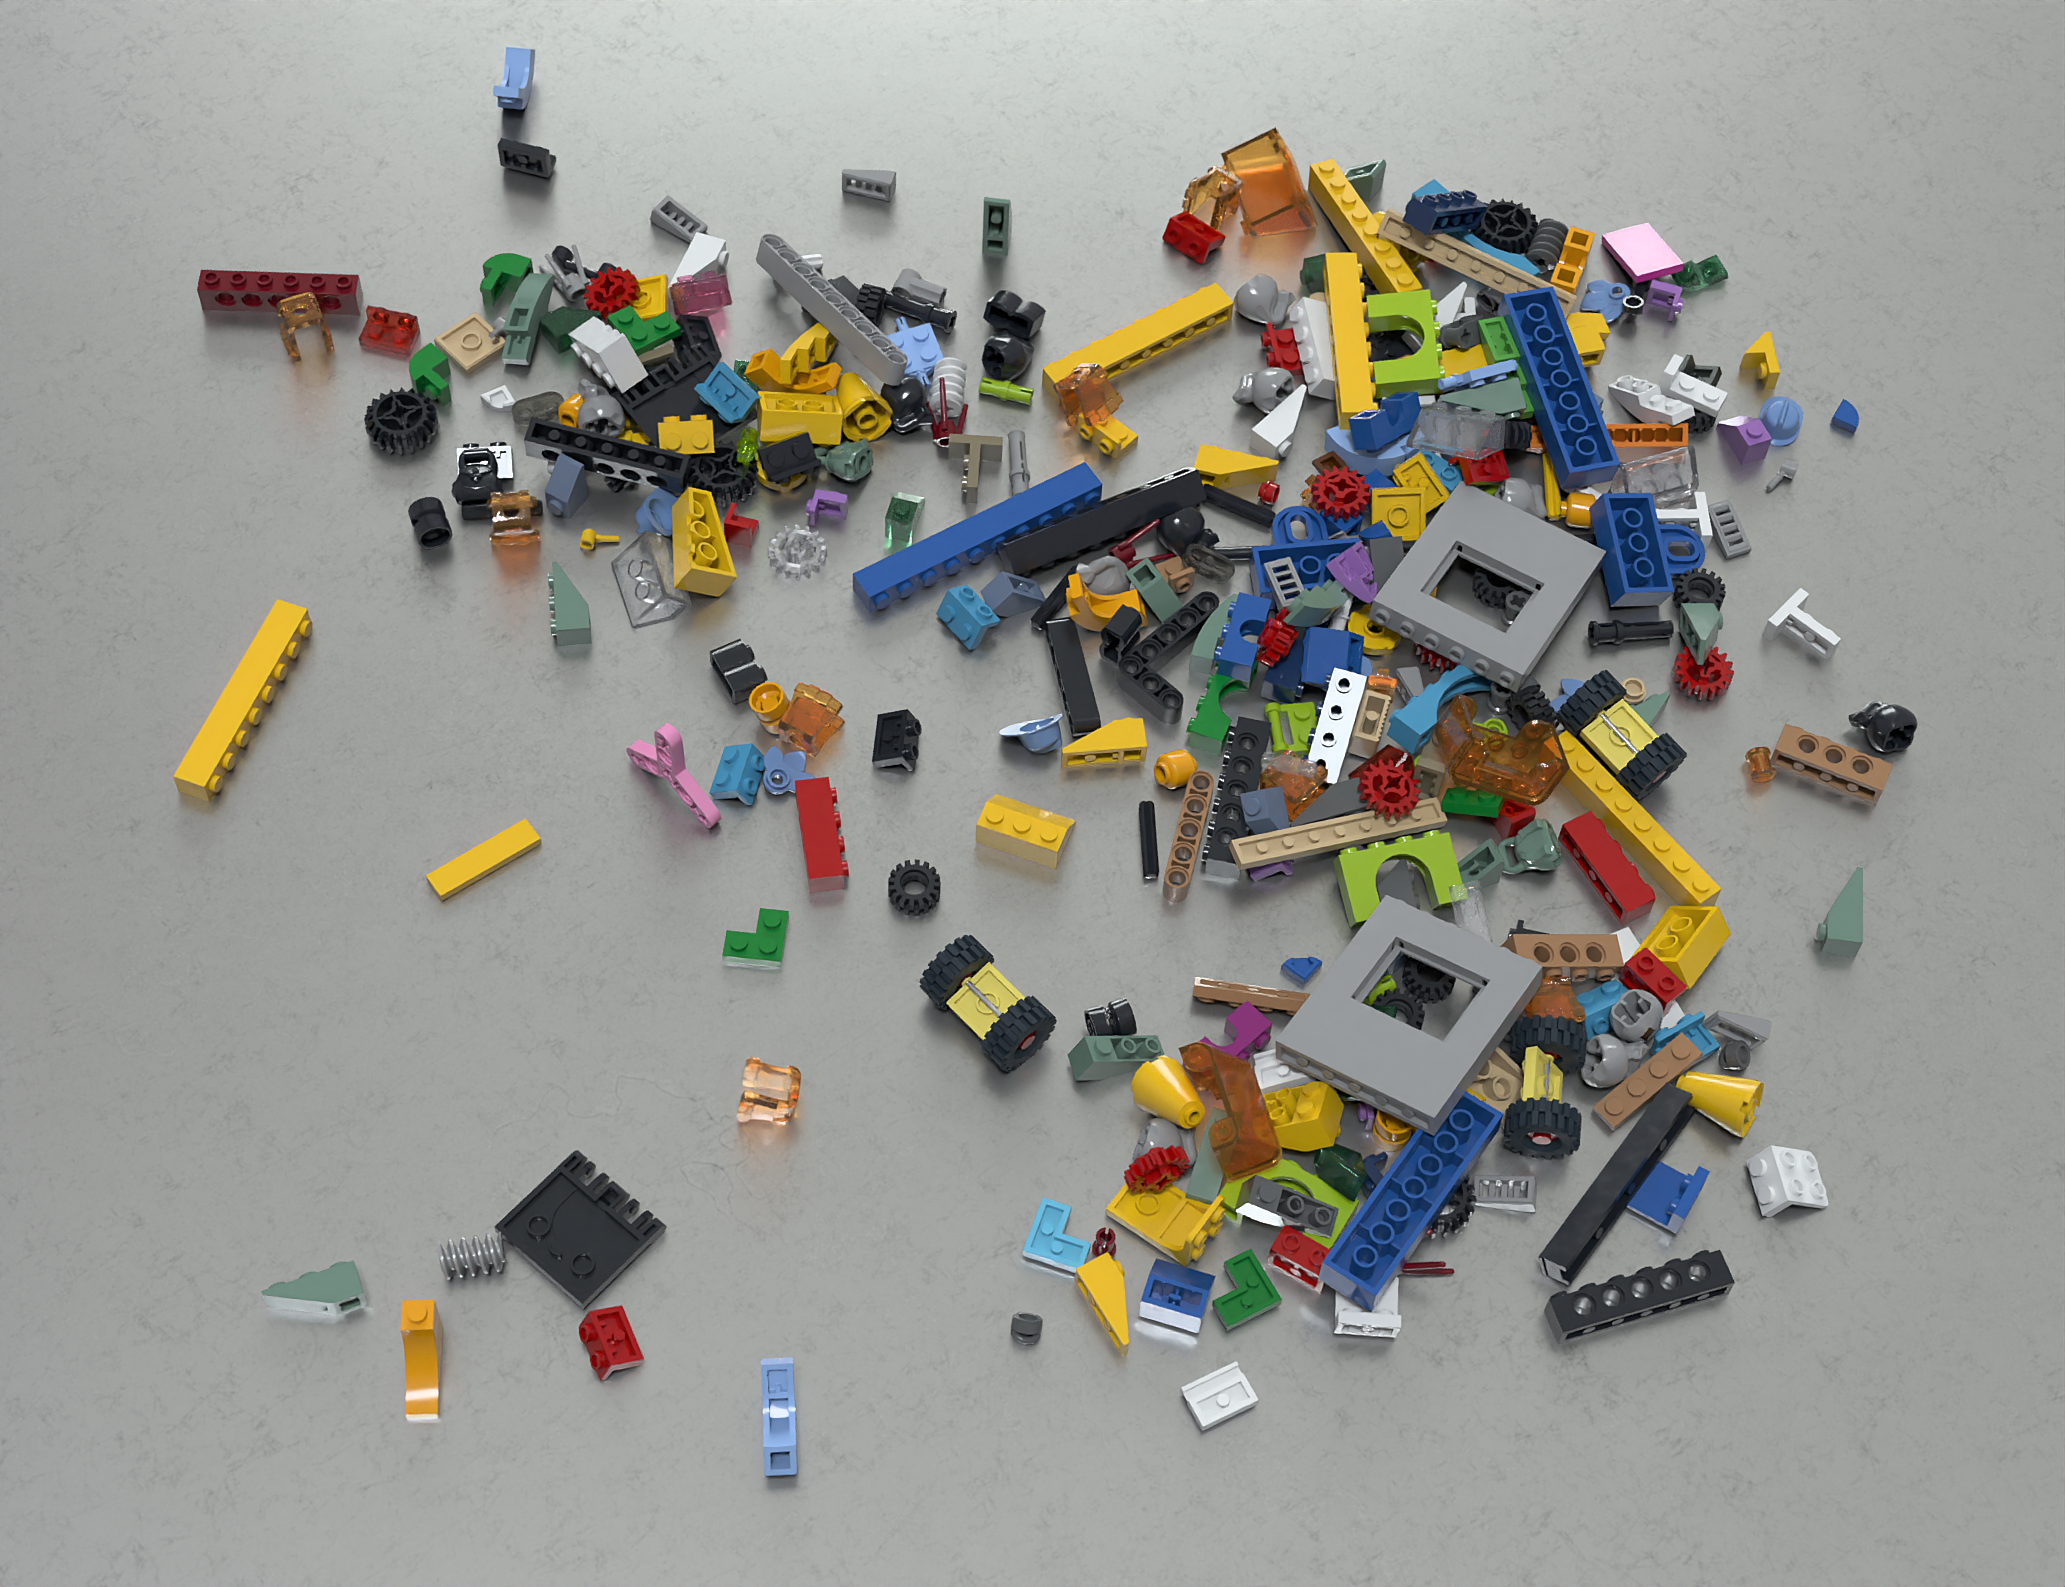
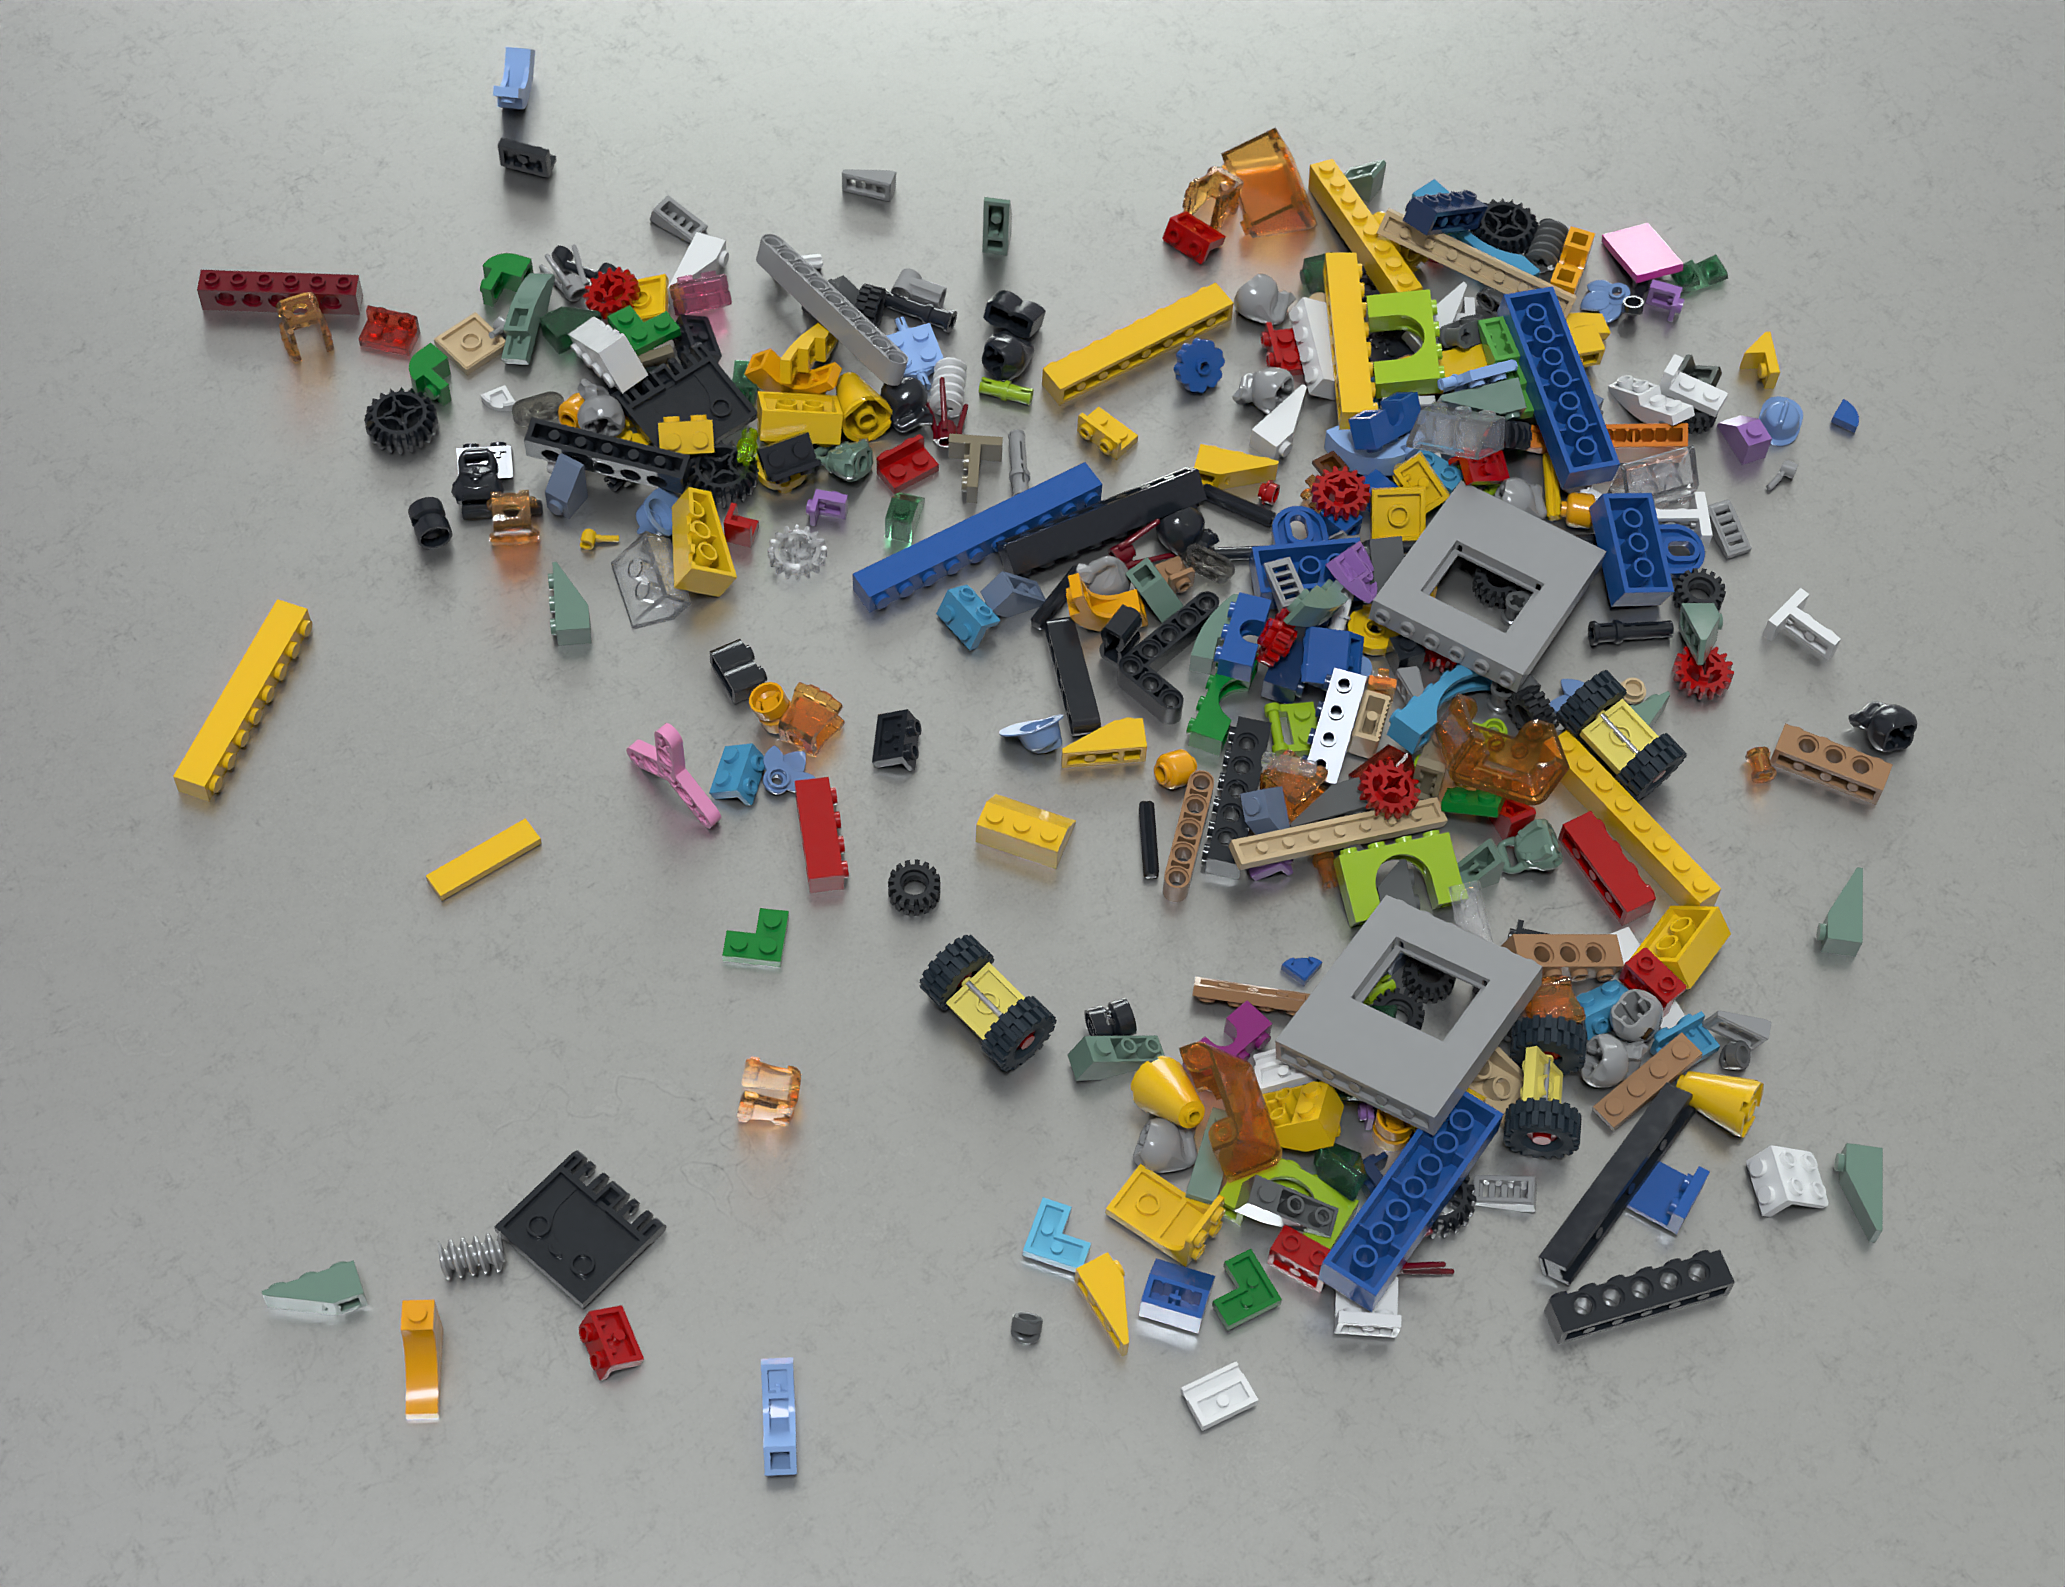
(728, 394): dark azure bracket -> none
(905, 464): none -> red bracket
(1087, 392): clear orange piece -> none
(1106, 1240): dark red pin -> none
(1156, 1169): red gear -> none
(1199, 365): none -> blue plant
(1325, 866): none -> clear orange pin
(1375, 531): blue tile -> none
(1404, 653): none -> black brick
(1862, 1183): none -> sand green slope

